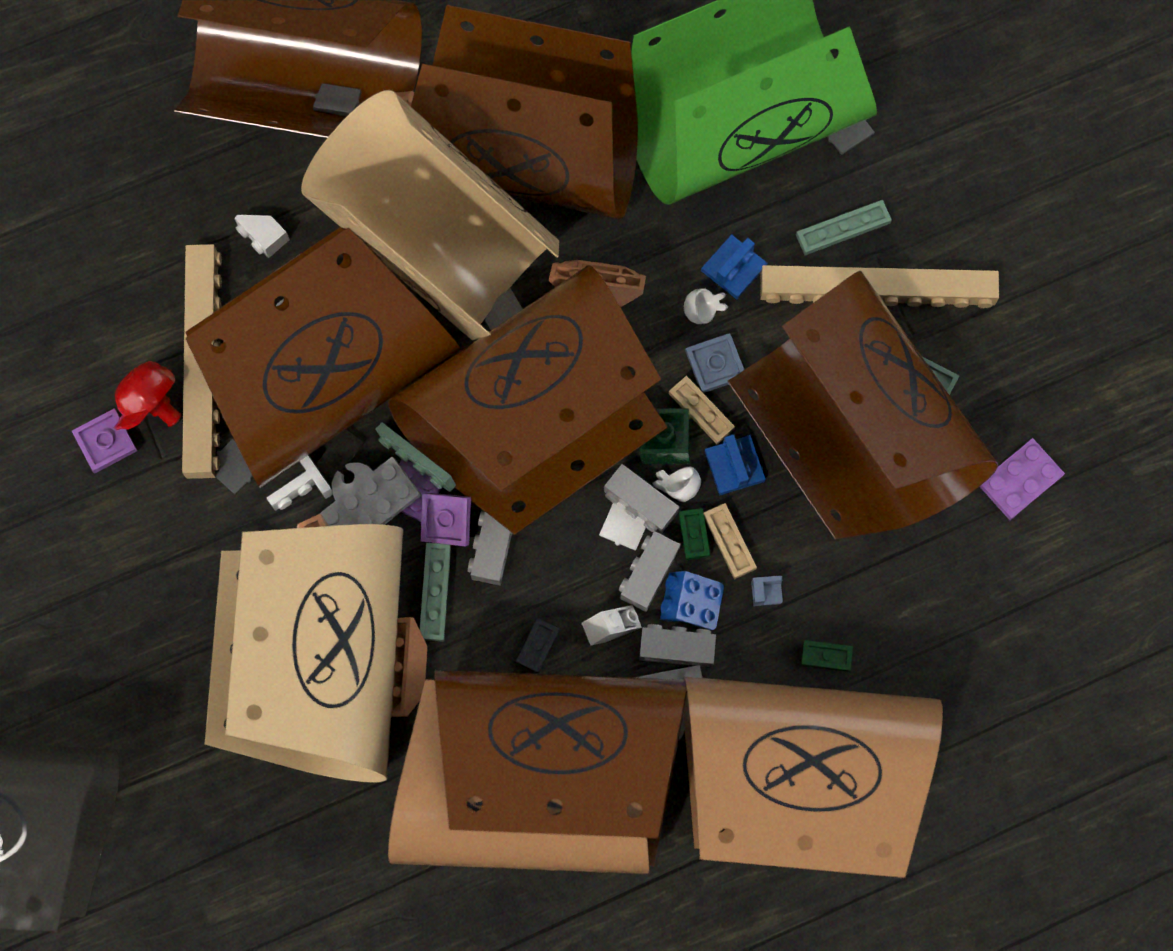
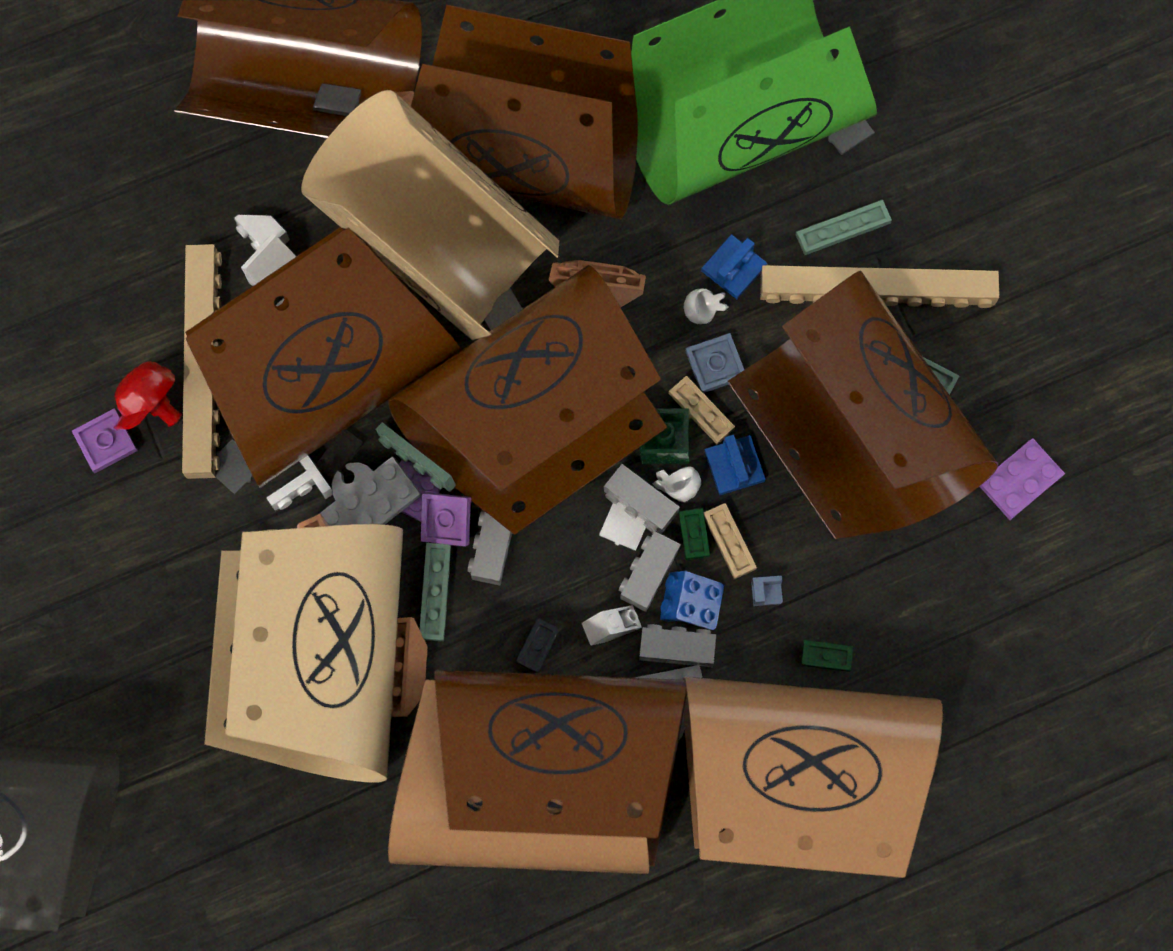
(267, 259): none -> white slope

